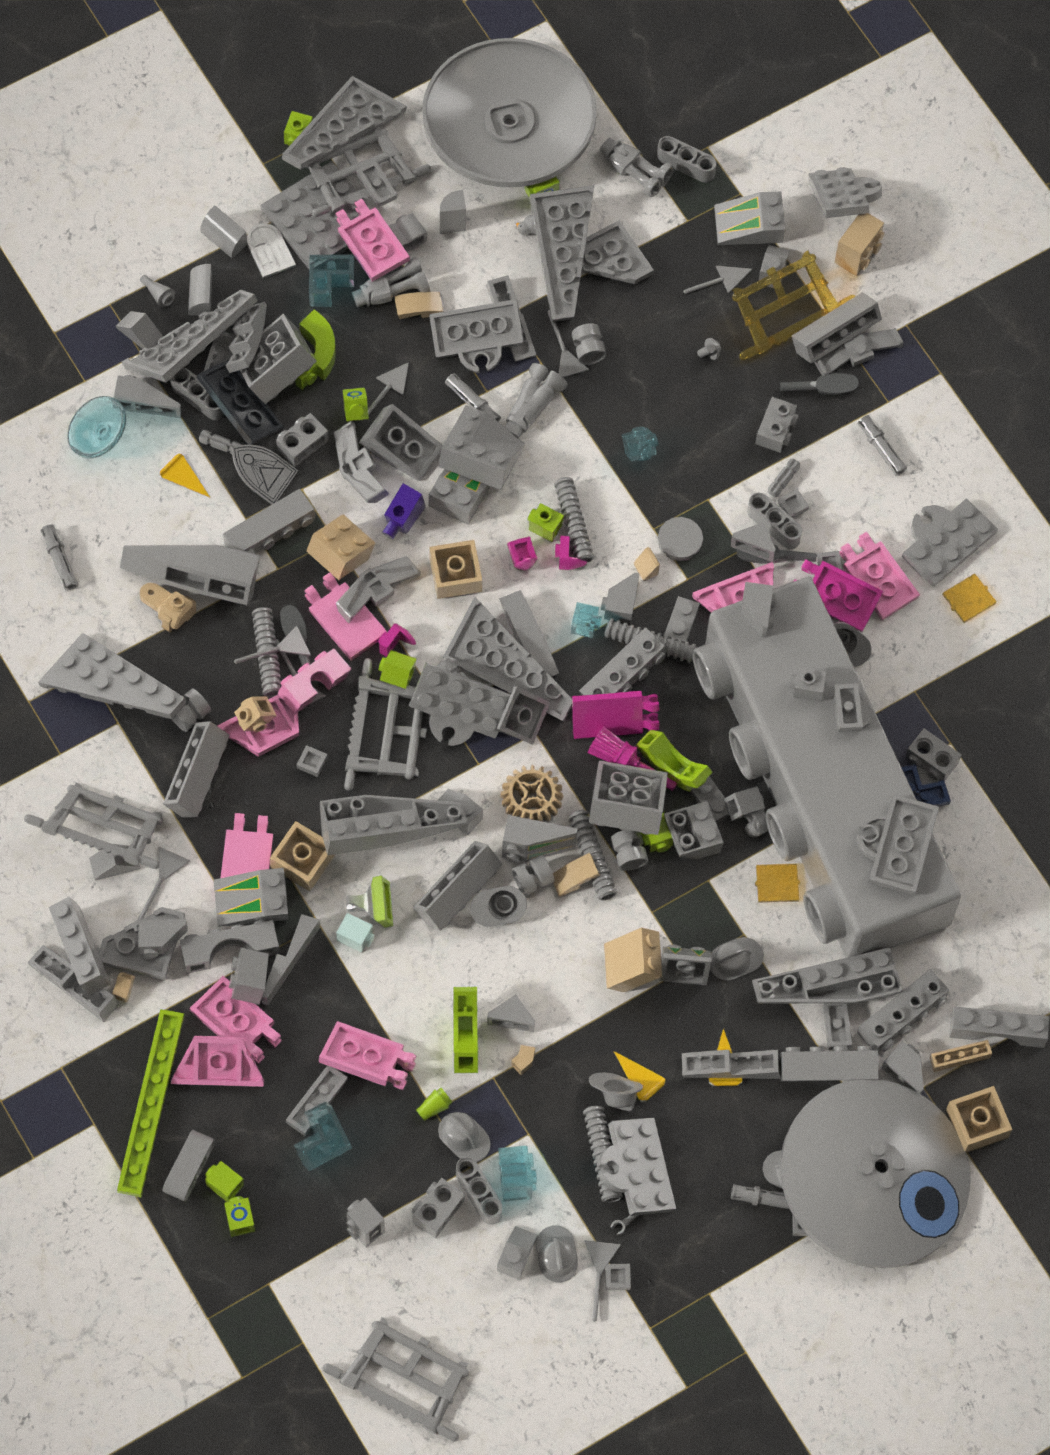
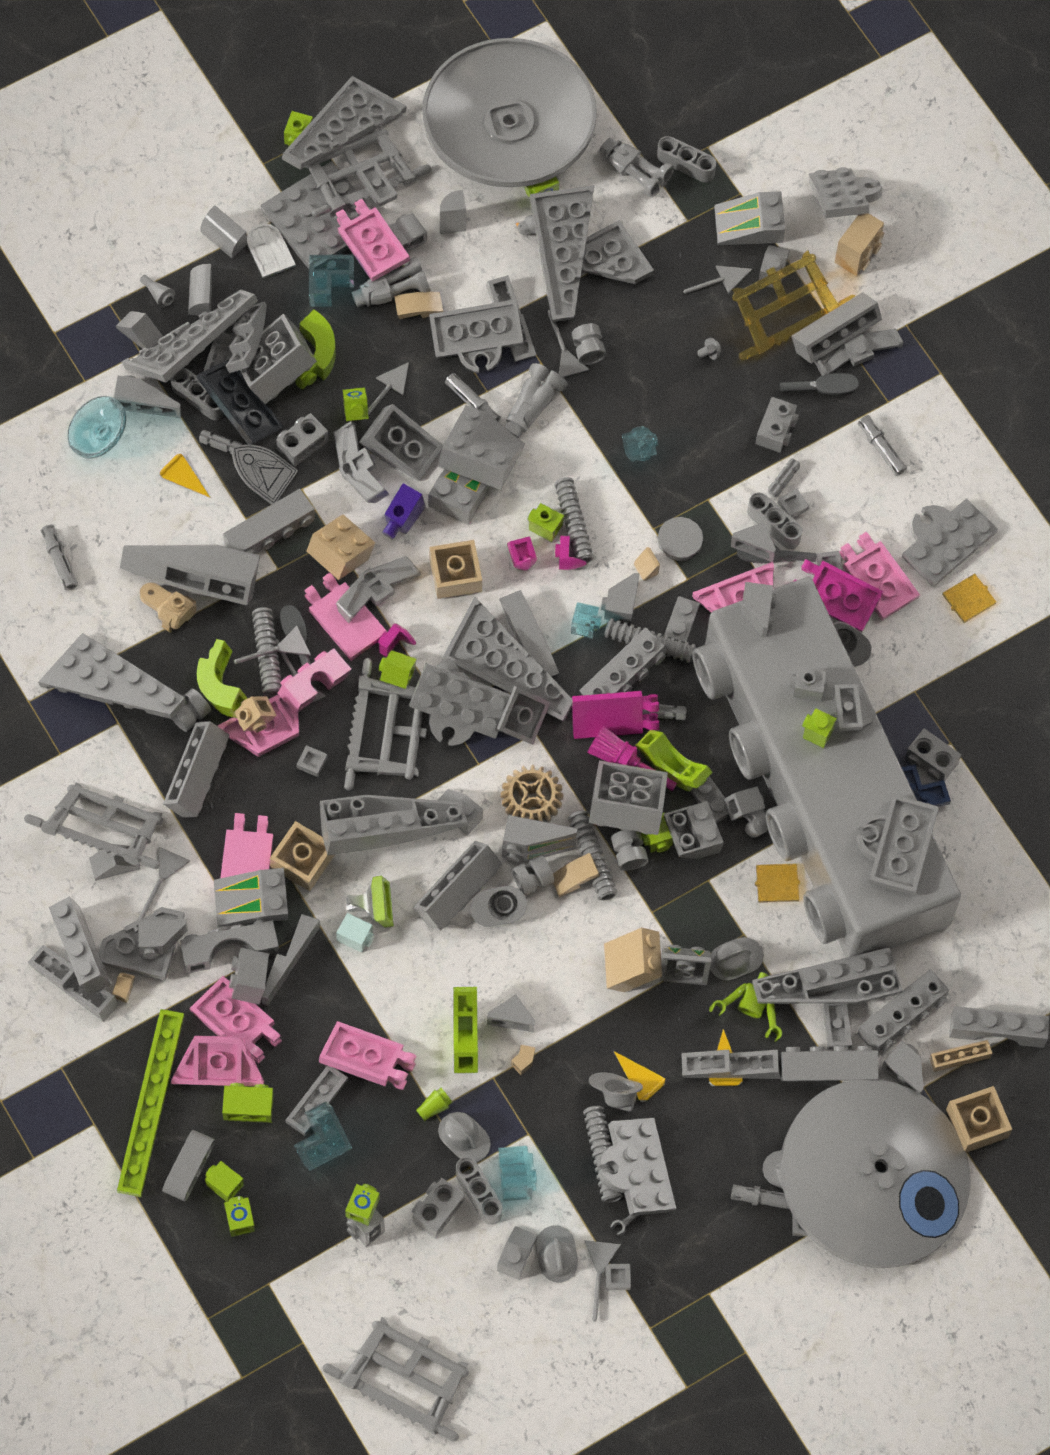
(210, 680): none -> lime arch
(248, 1103): none -> lime brick
(362, 1204): none -> lime brick
(669, 712): none -> light grey axle
(750, 1006): none -> lime piece
(818, 727): none -> lime brick

